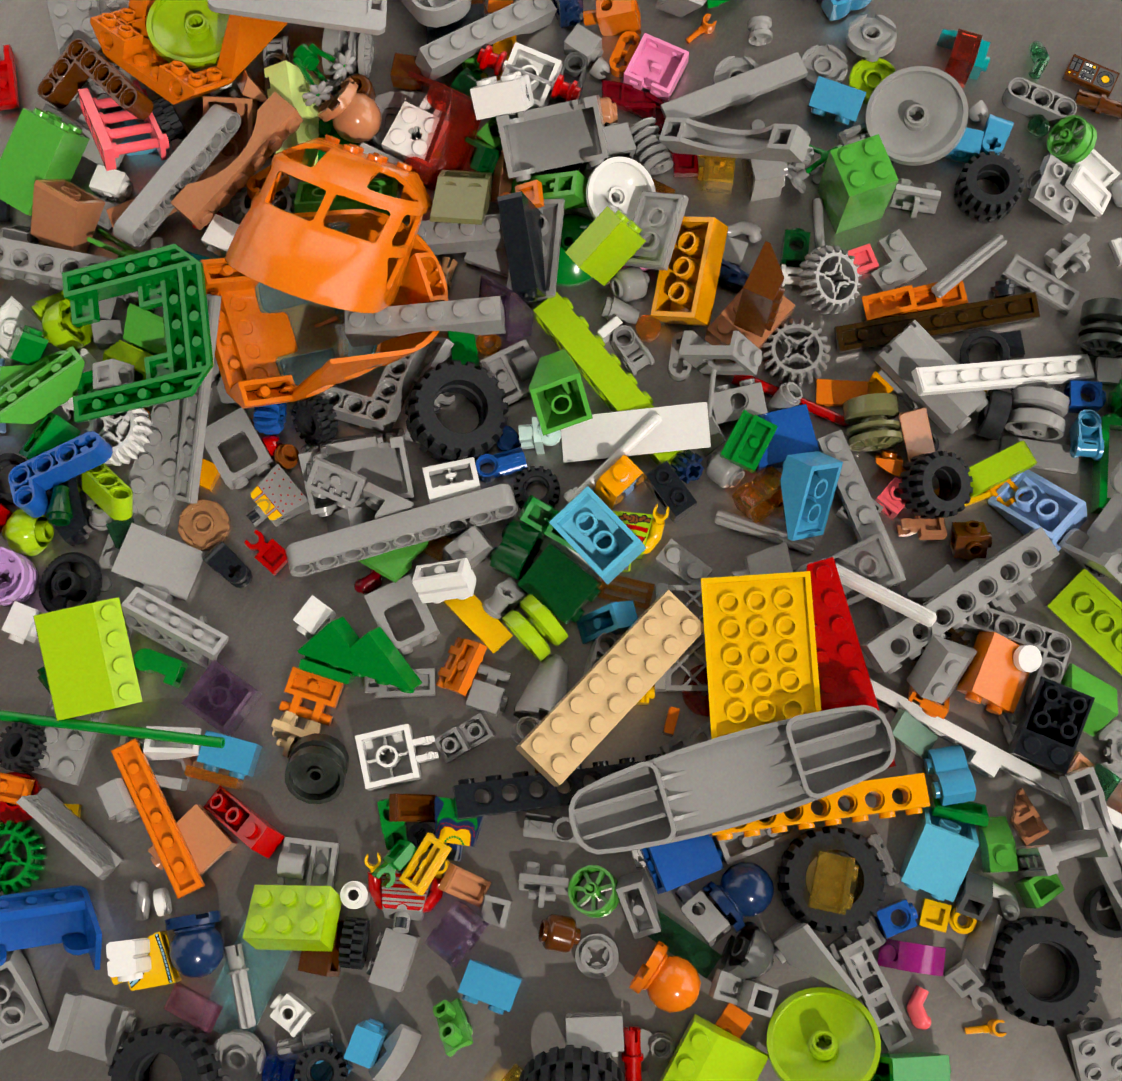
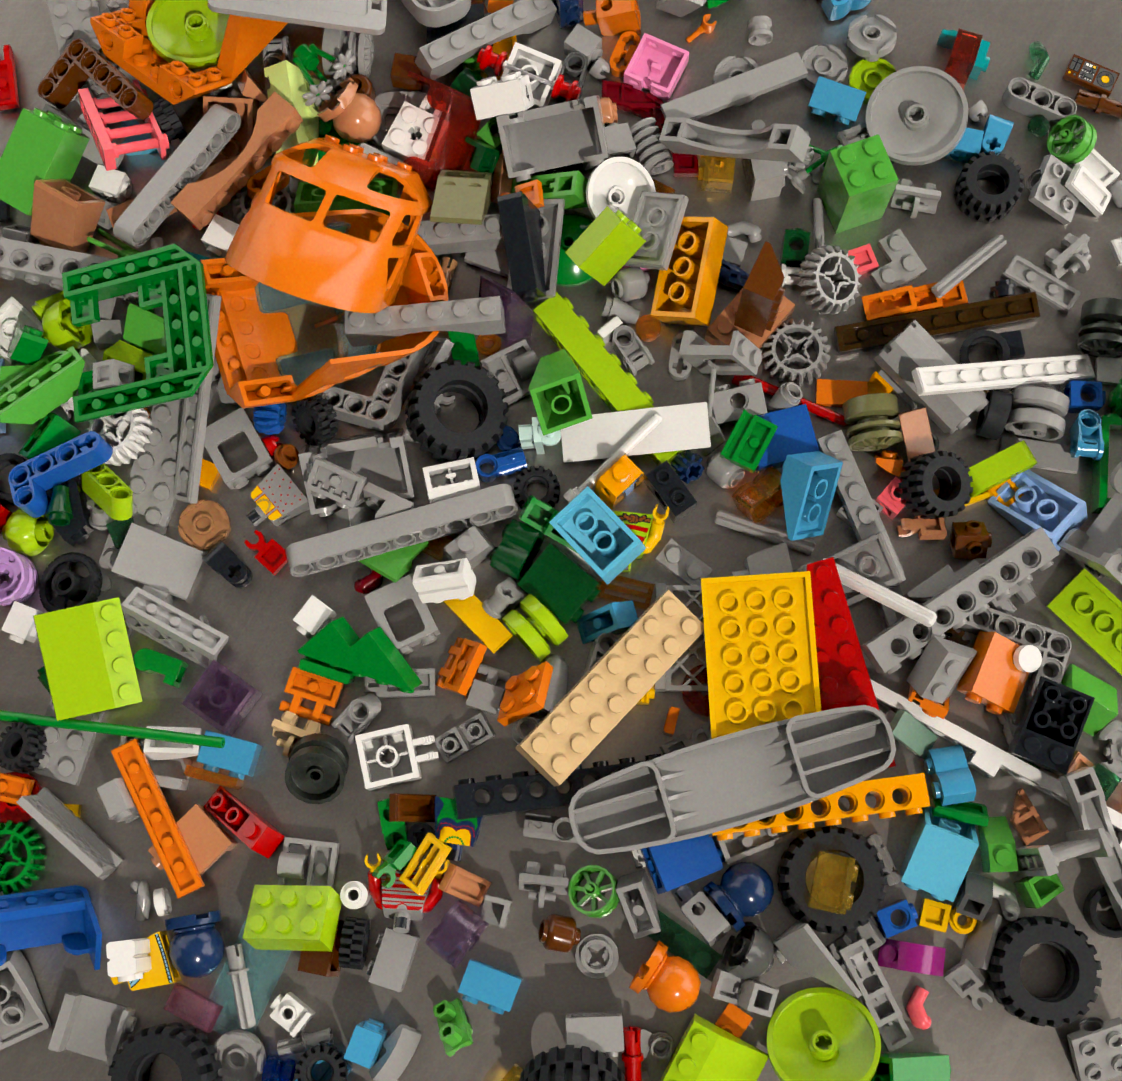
(354, 719): none -> light grey piece
(525, 693): none -> orange plate
(987, 1028): light orange hand -> none

